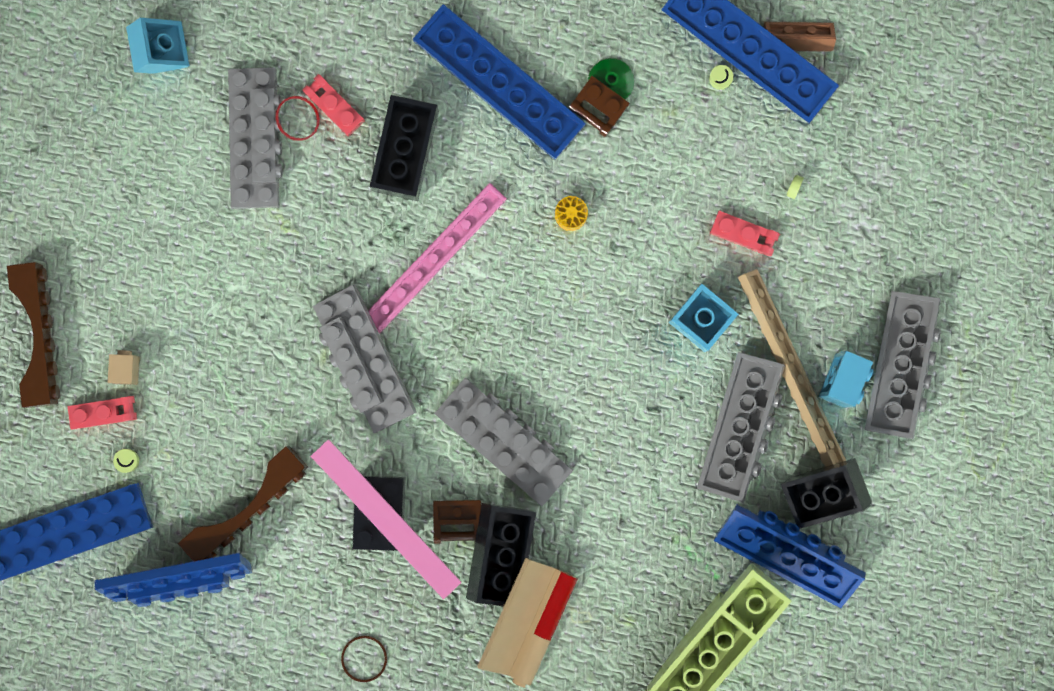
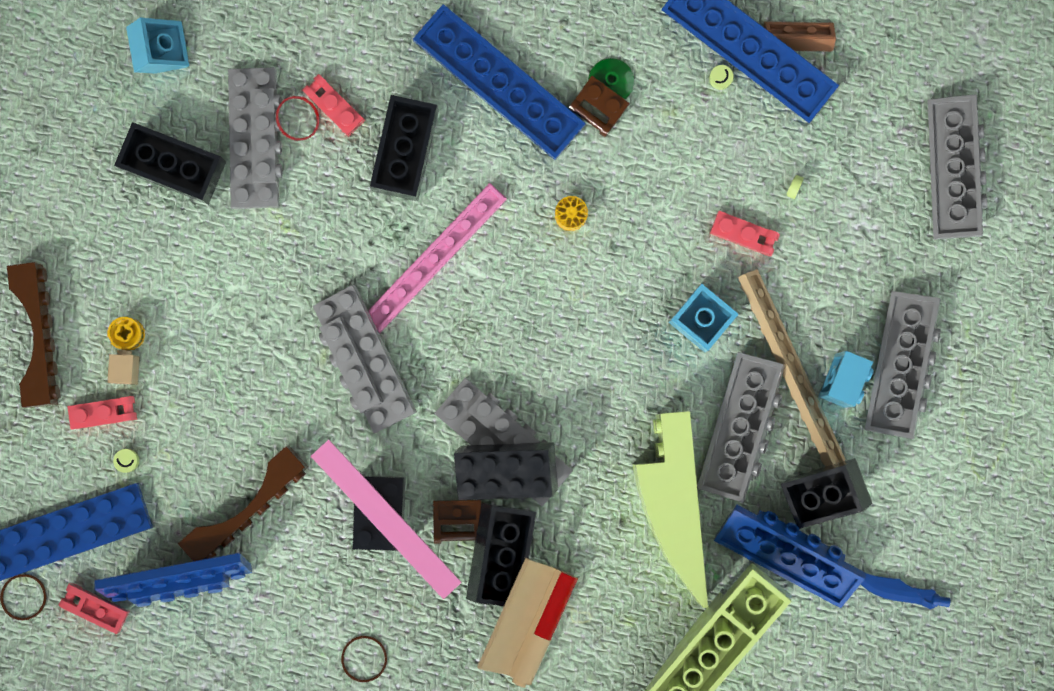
(2, 593): none -> reddish brown piece
(94, 608): none -> coral plate
(126, 333): none -> yellow wheel
(170, 163): none -> black brick
(506, 471): none -> black brick
(671, 501): none -> yellowish green slope
(899, 591): none -> blue sword
(956, 167): none -> light grey plate

